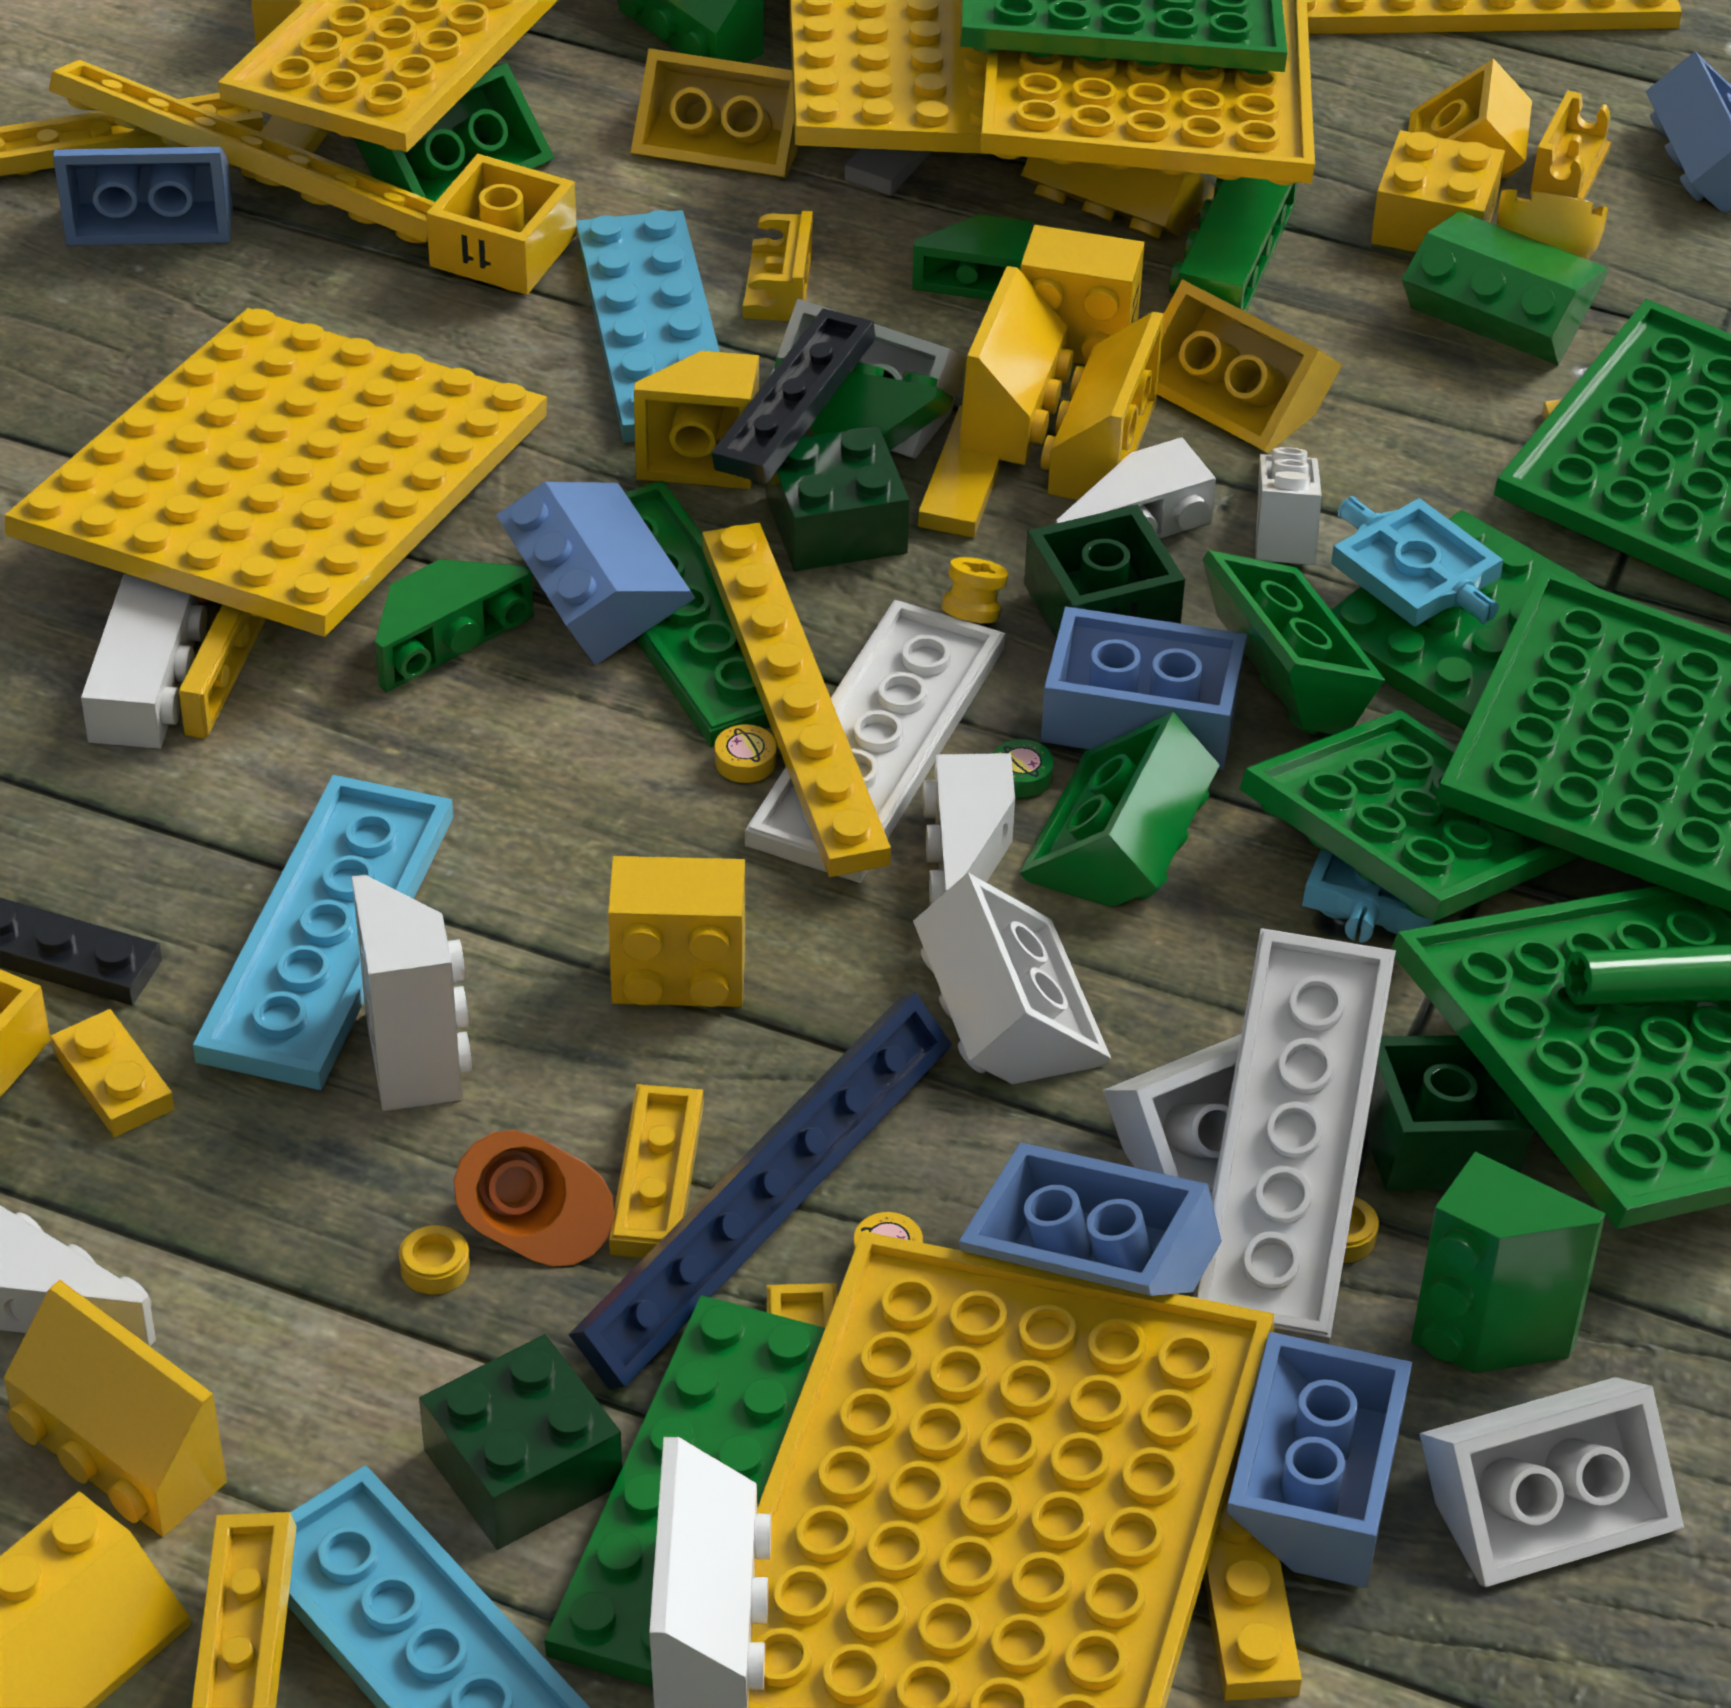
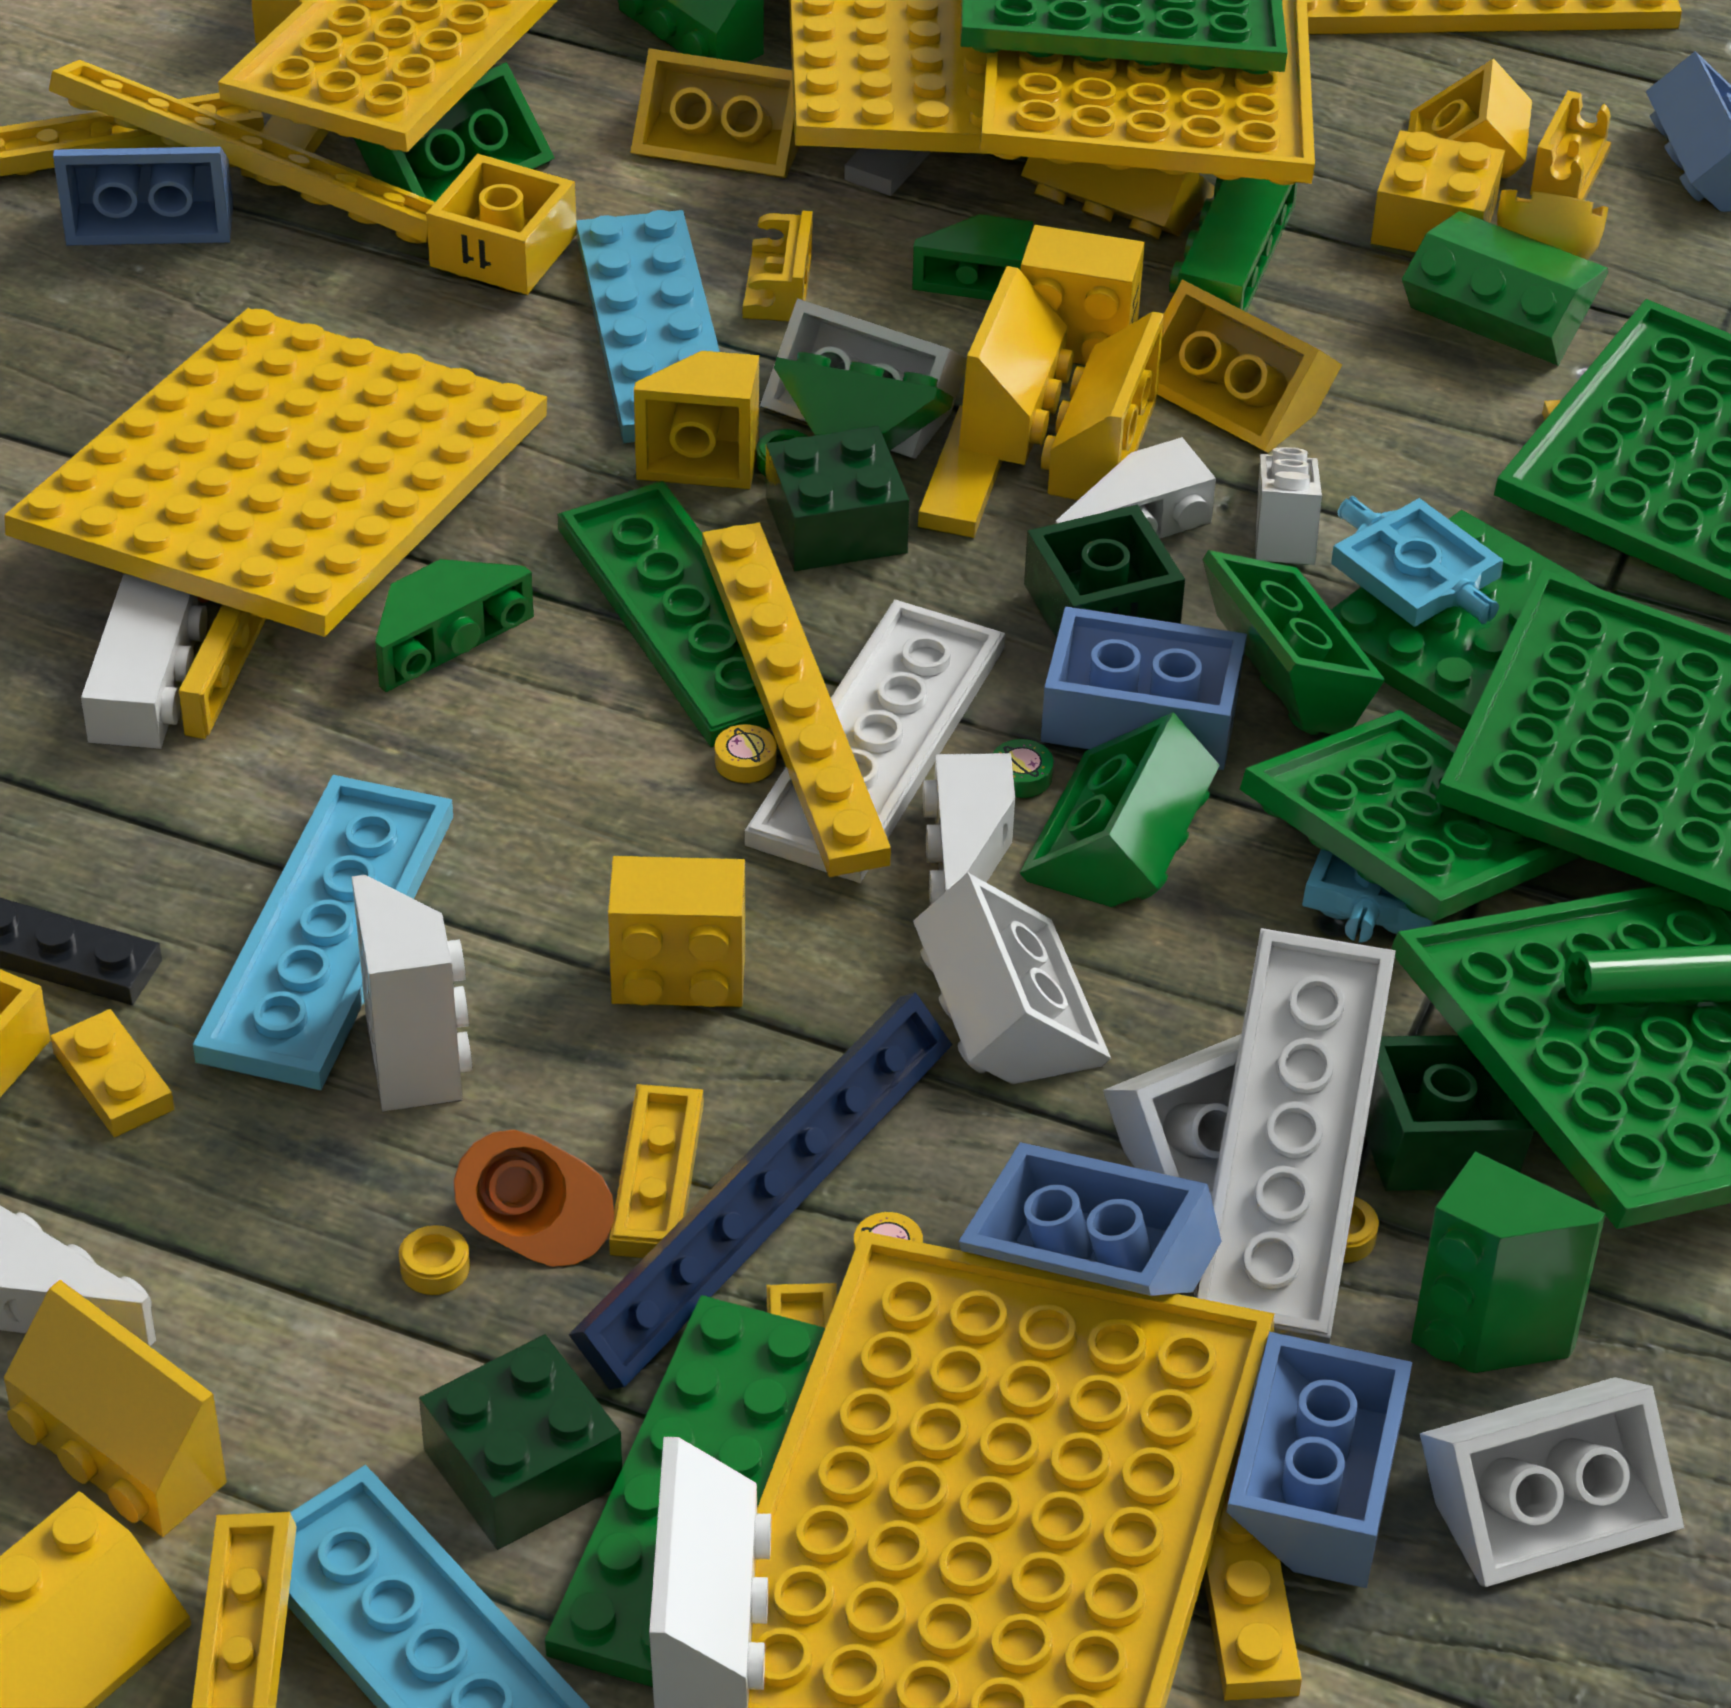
(595, 562): medium blue slope -> none
(793, 396): black plate -> none
(974, 590): yellow wheel -> none

